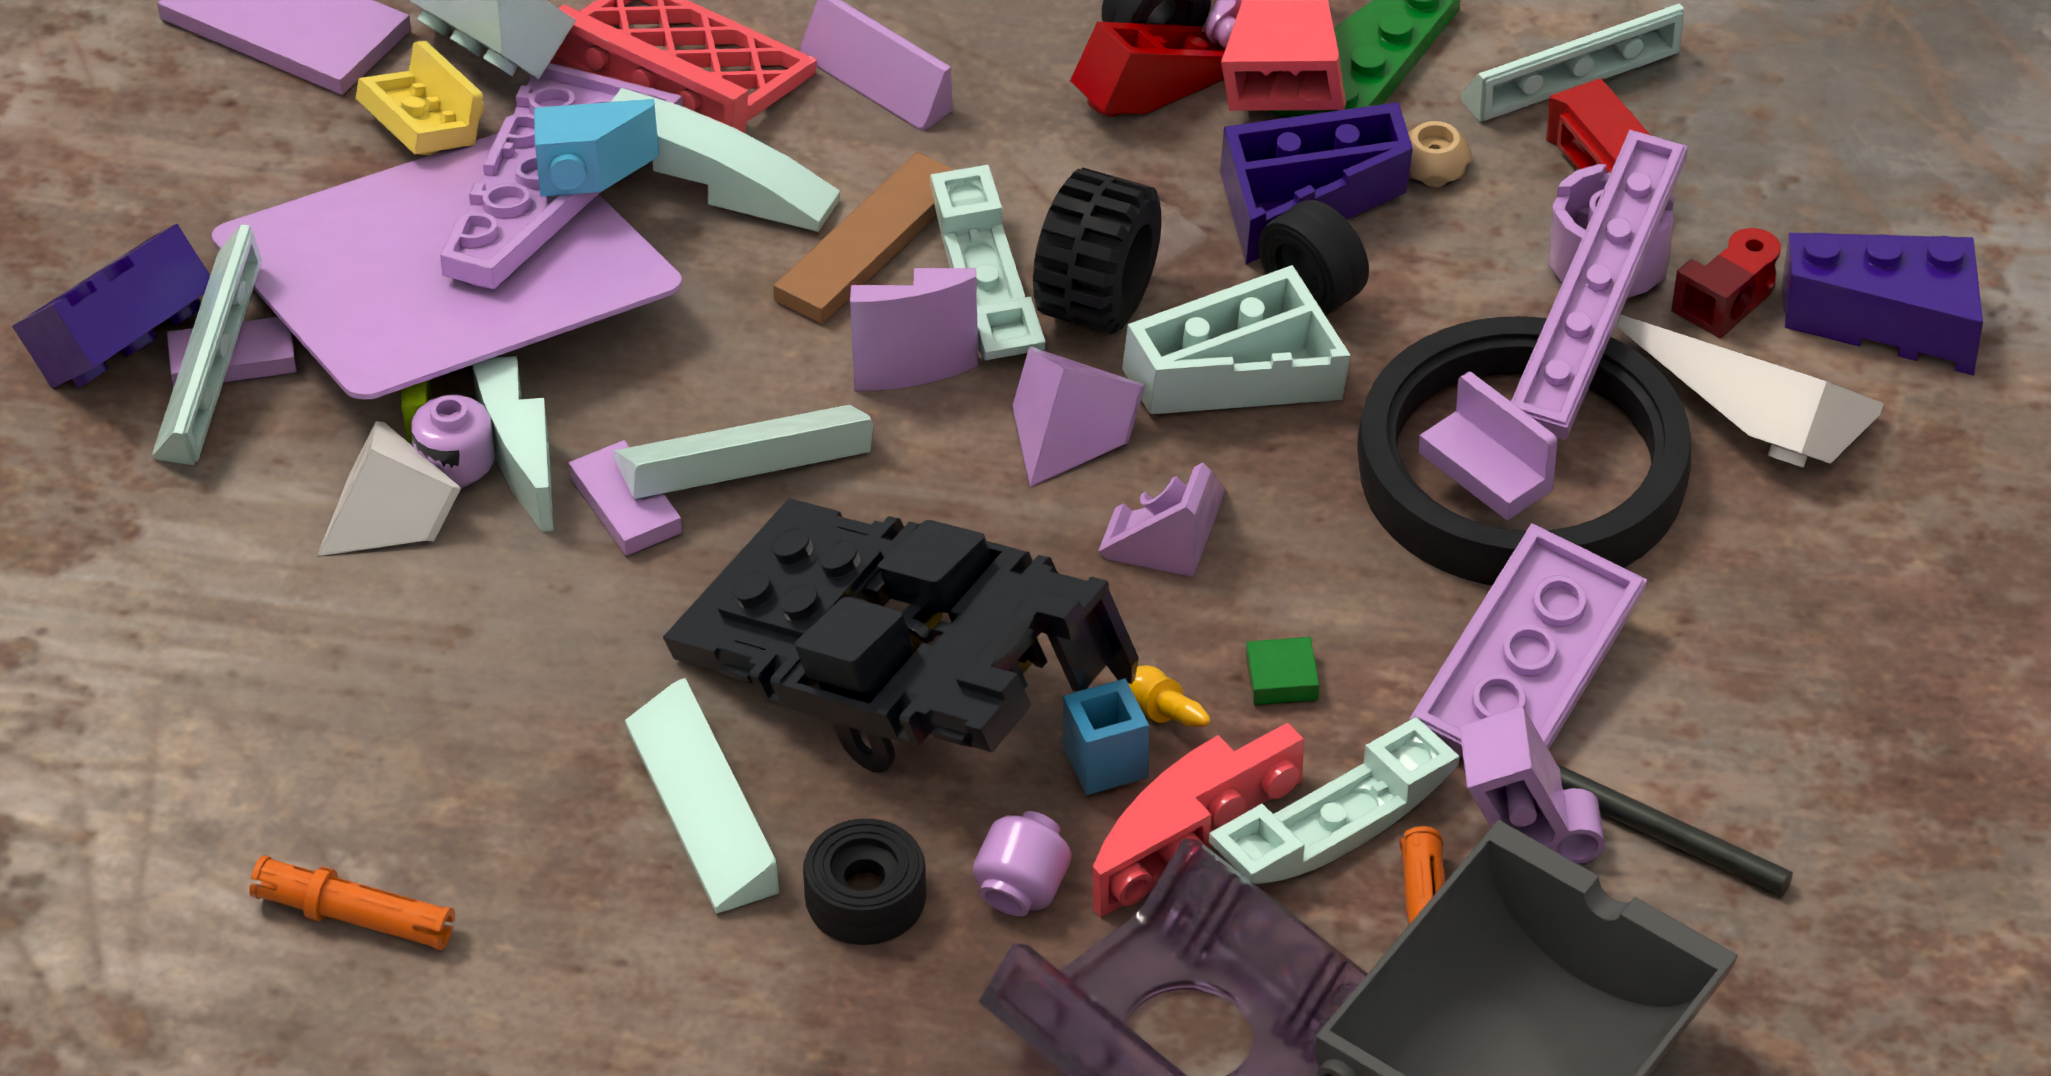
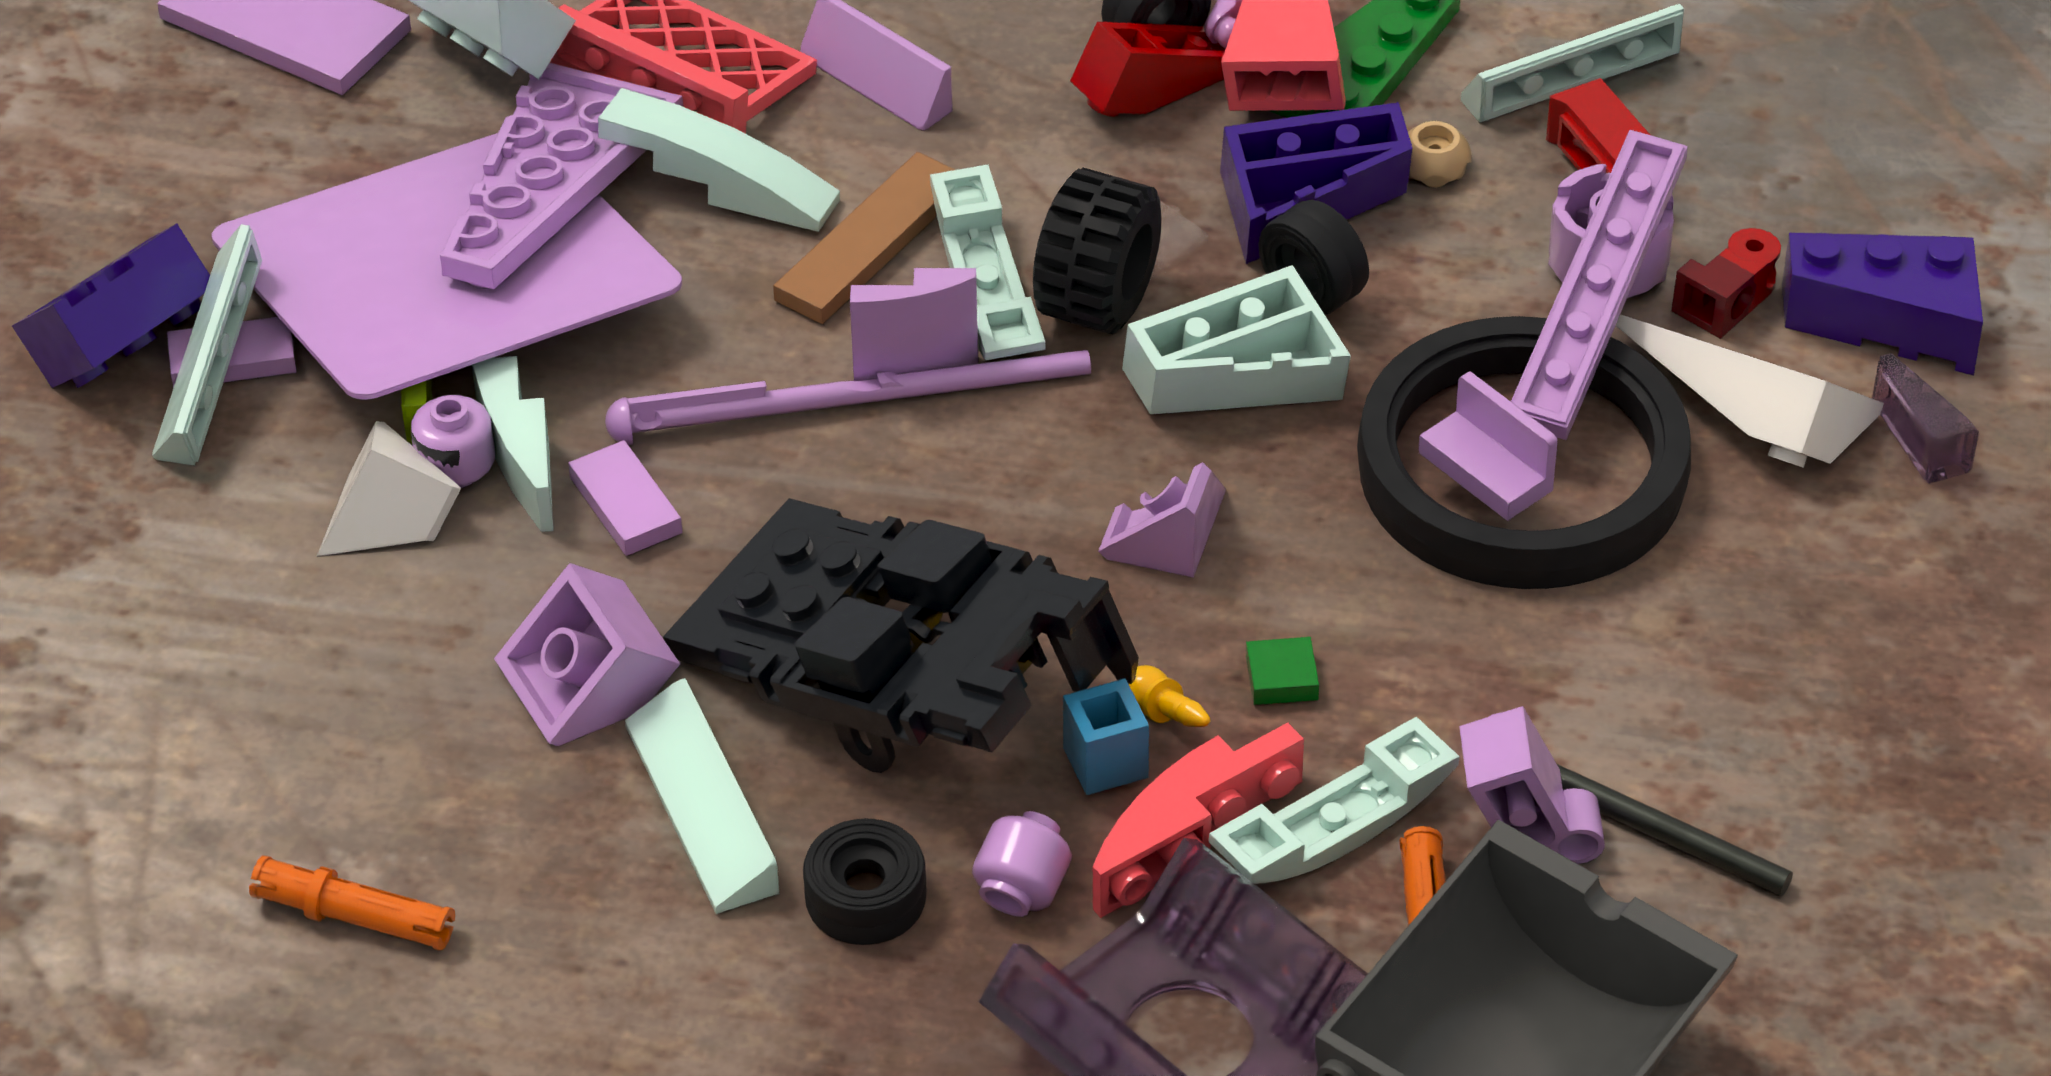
(428, 105): light yellow bracket -> none
(585, 656): none -> lavender slope
(592, 144): medium azure slope -> none
(744, 450): light aqua slope -> none
(753, 400): none -> lavender bar
(1070, 413): lavender slope -> none
(1533, 639): lavender tile -> none
(1924, 422): none -> slope

